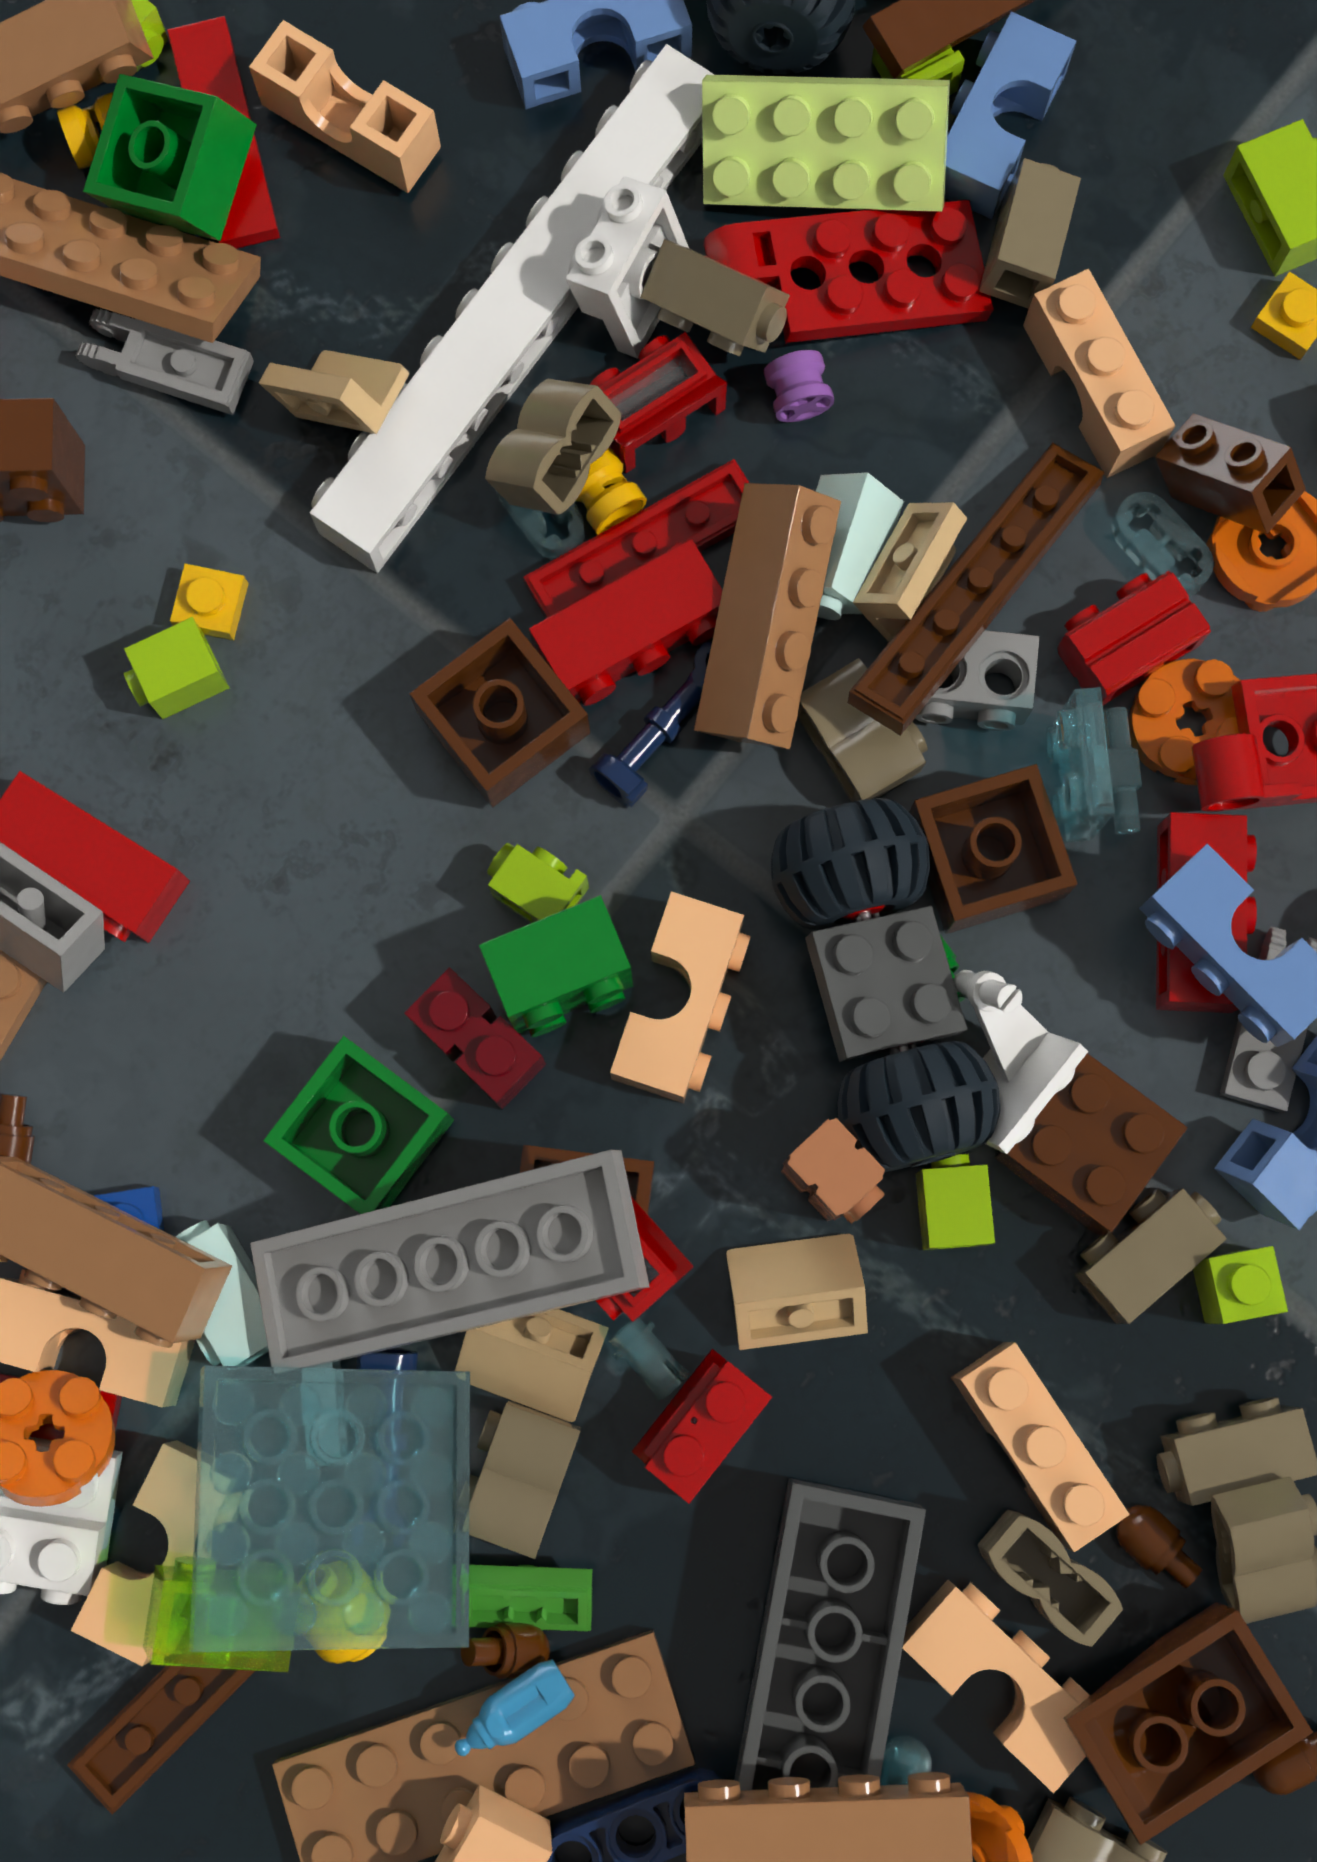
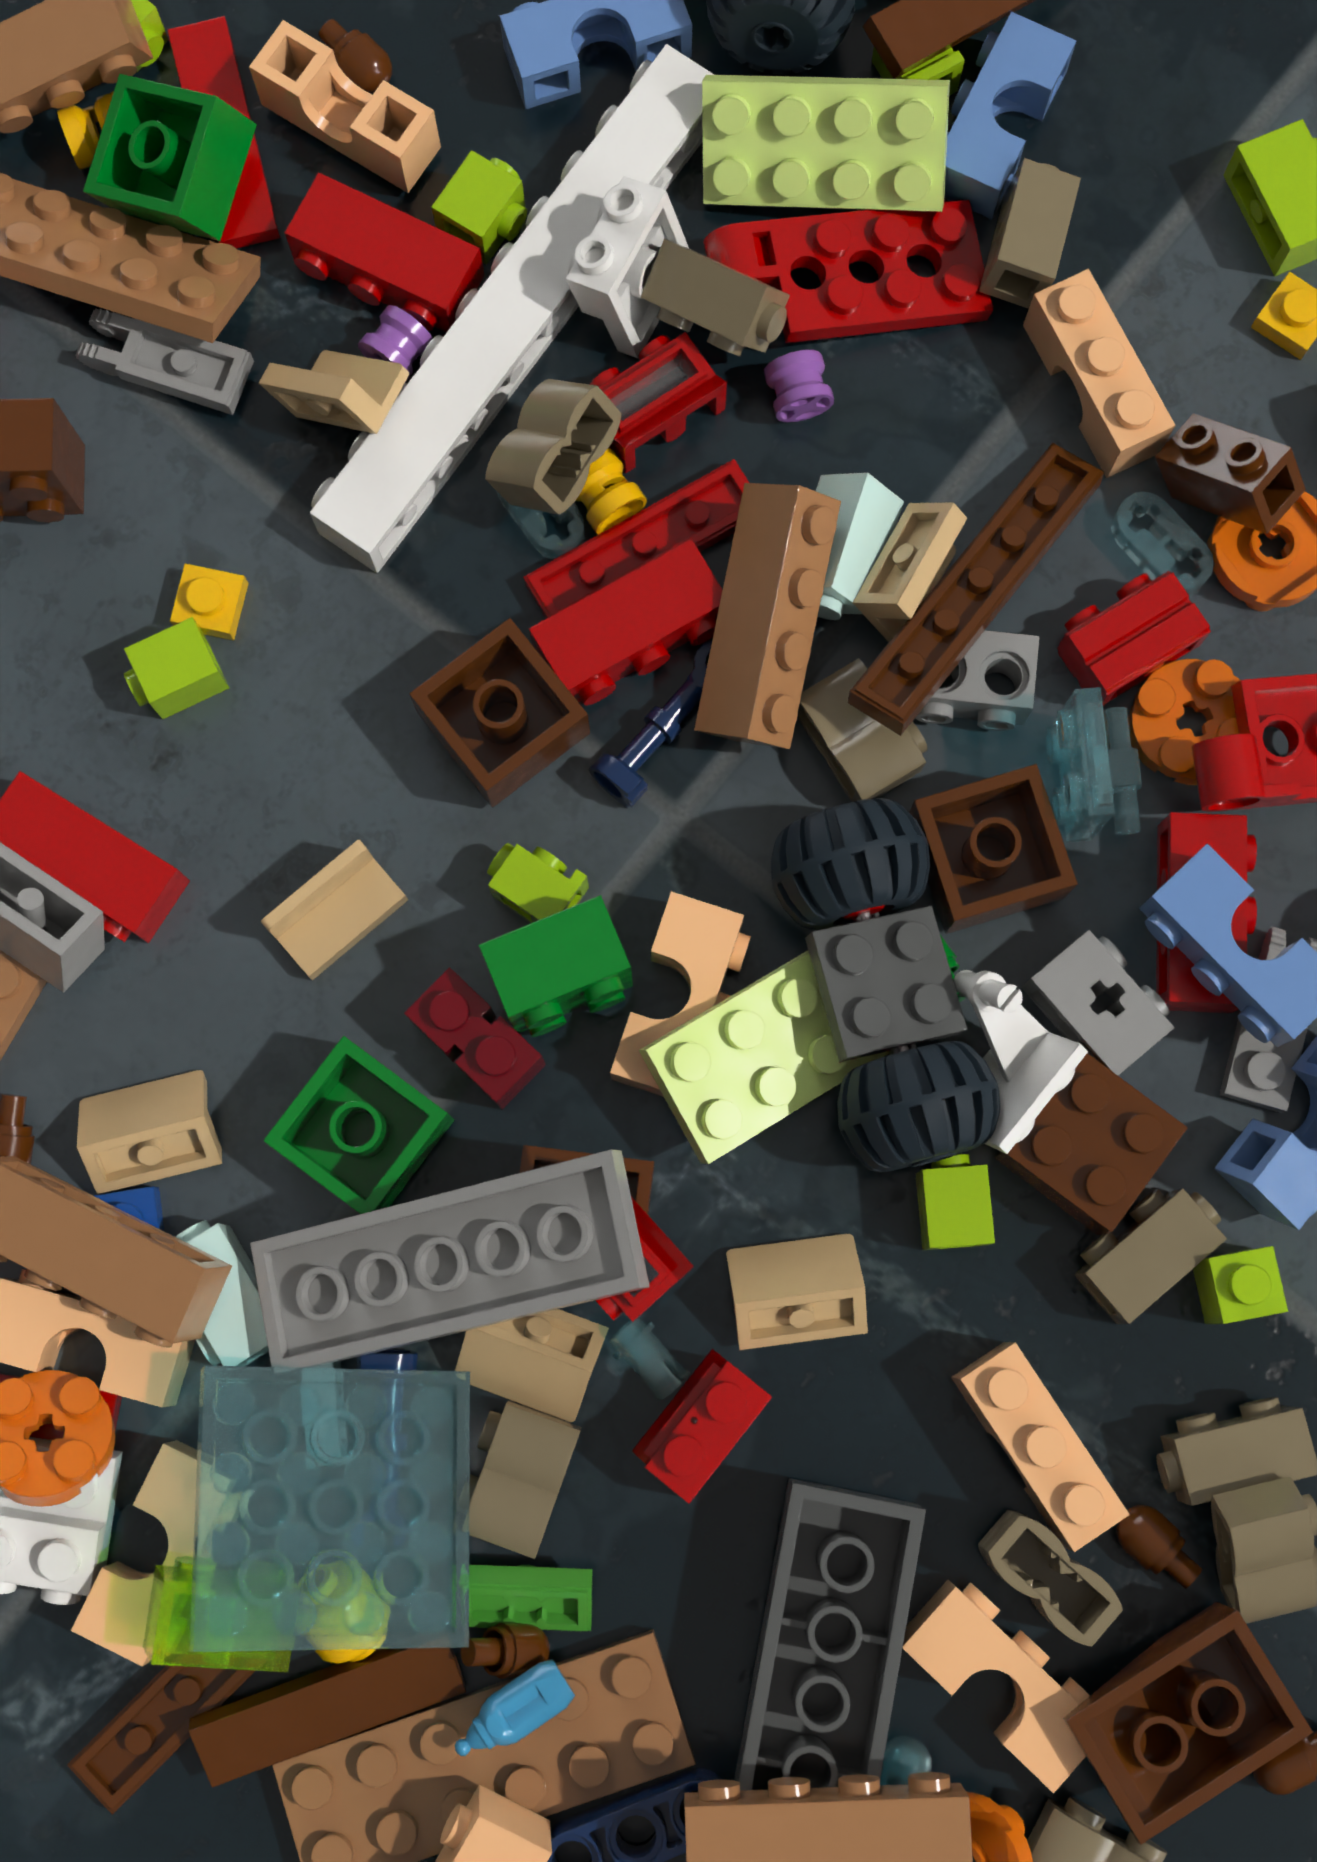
(147, 1132): none -> tan panel
(321, 1709): none -> reddish brown tile
(334, 909): none -> tan panel
(357, 55): none -> reddish brown cylinder
(382, 253): none -> red brick
(397, 339): none -> medium lavender wheel
(482, 204): none -> lime brick
(749, 1060): none -> yellowish green plate
(835, 1173): nougat brick -> none
(1074, 981): none -> light grey brick

